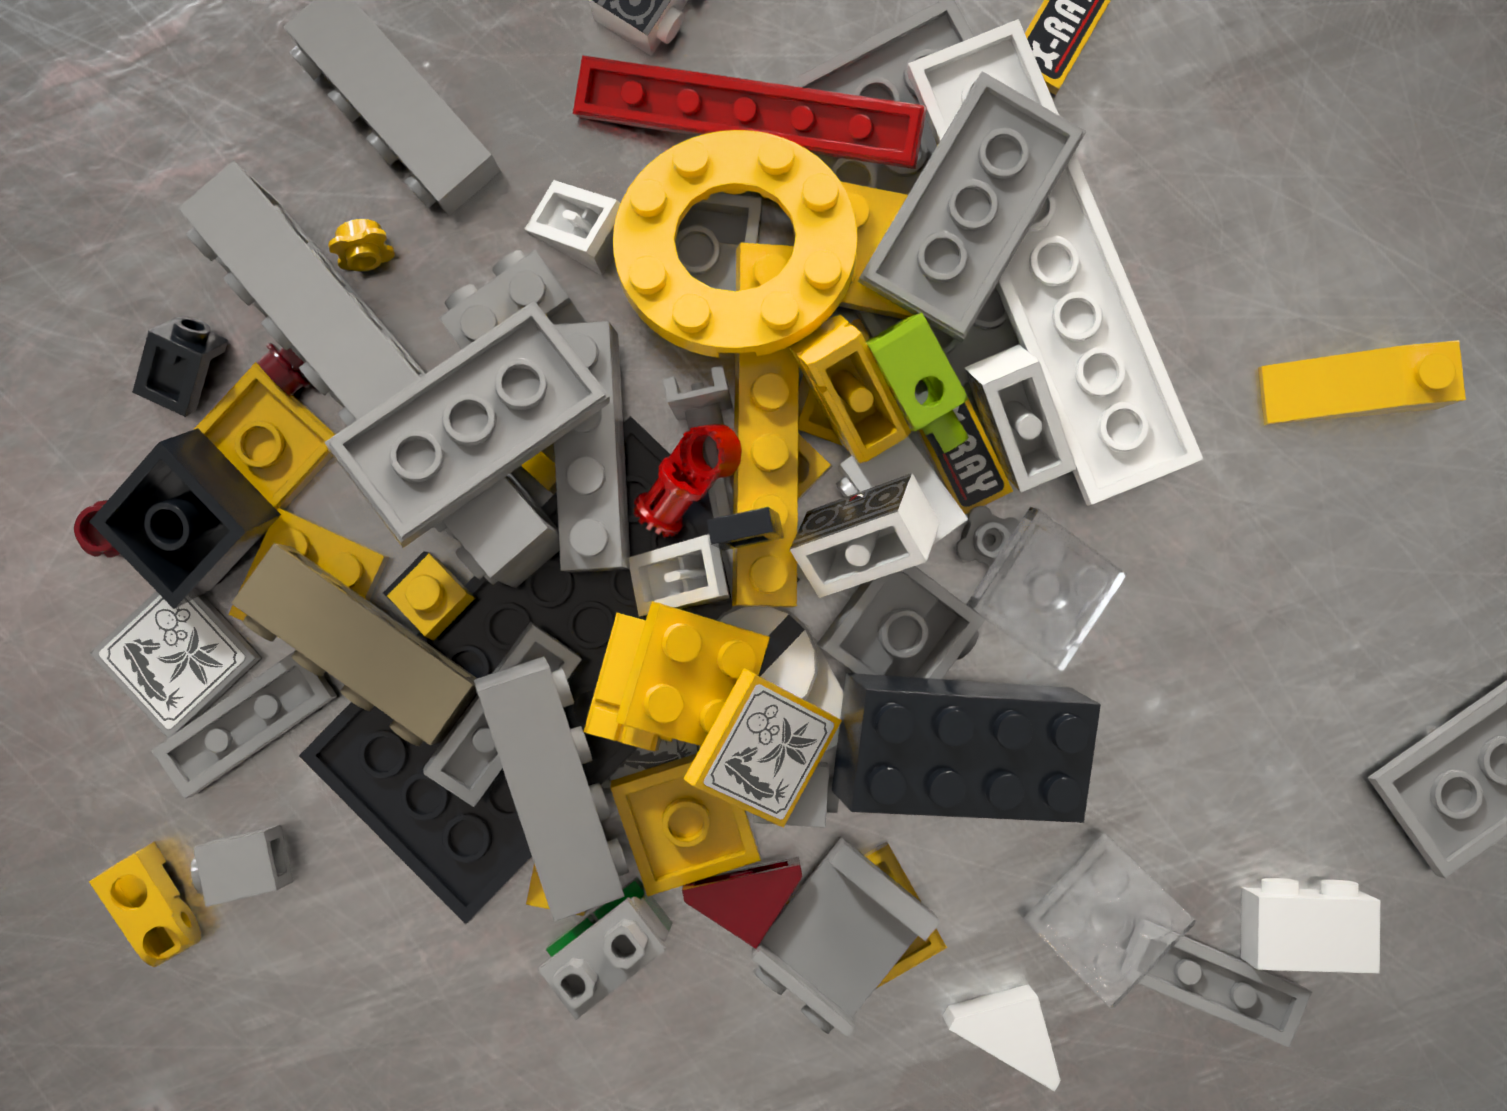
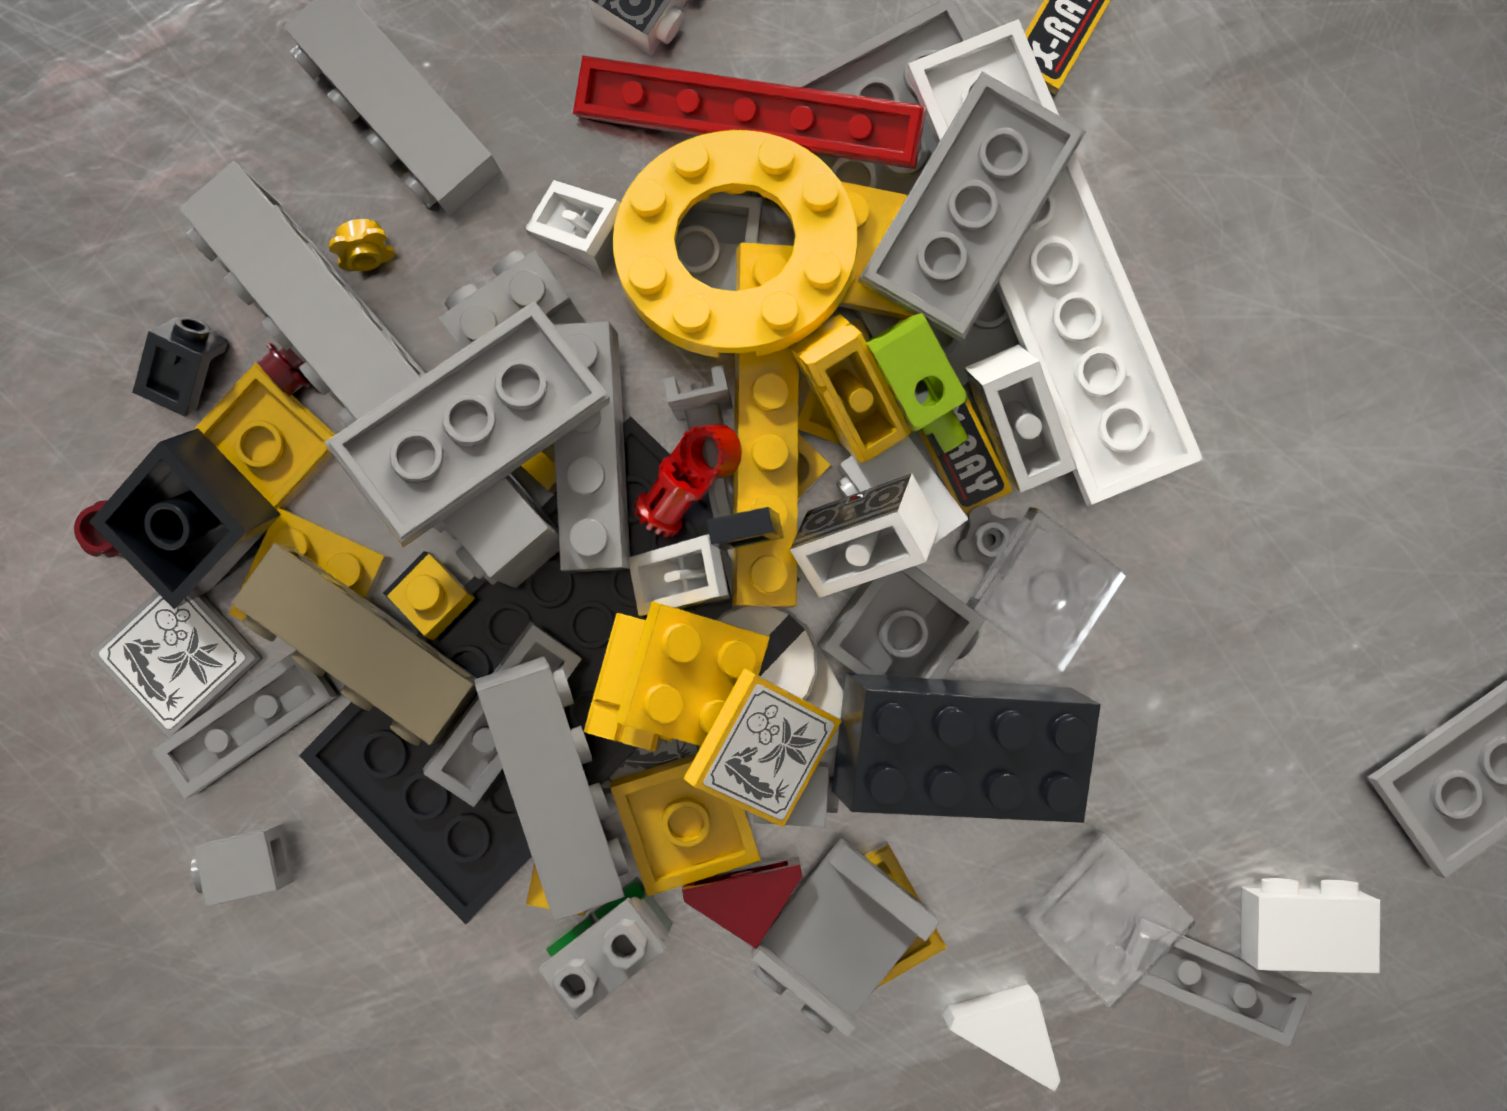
(148, 906): yellow leg -> none
(1363, 383): yellow slope -> none

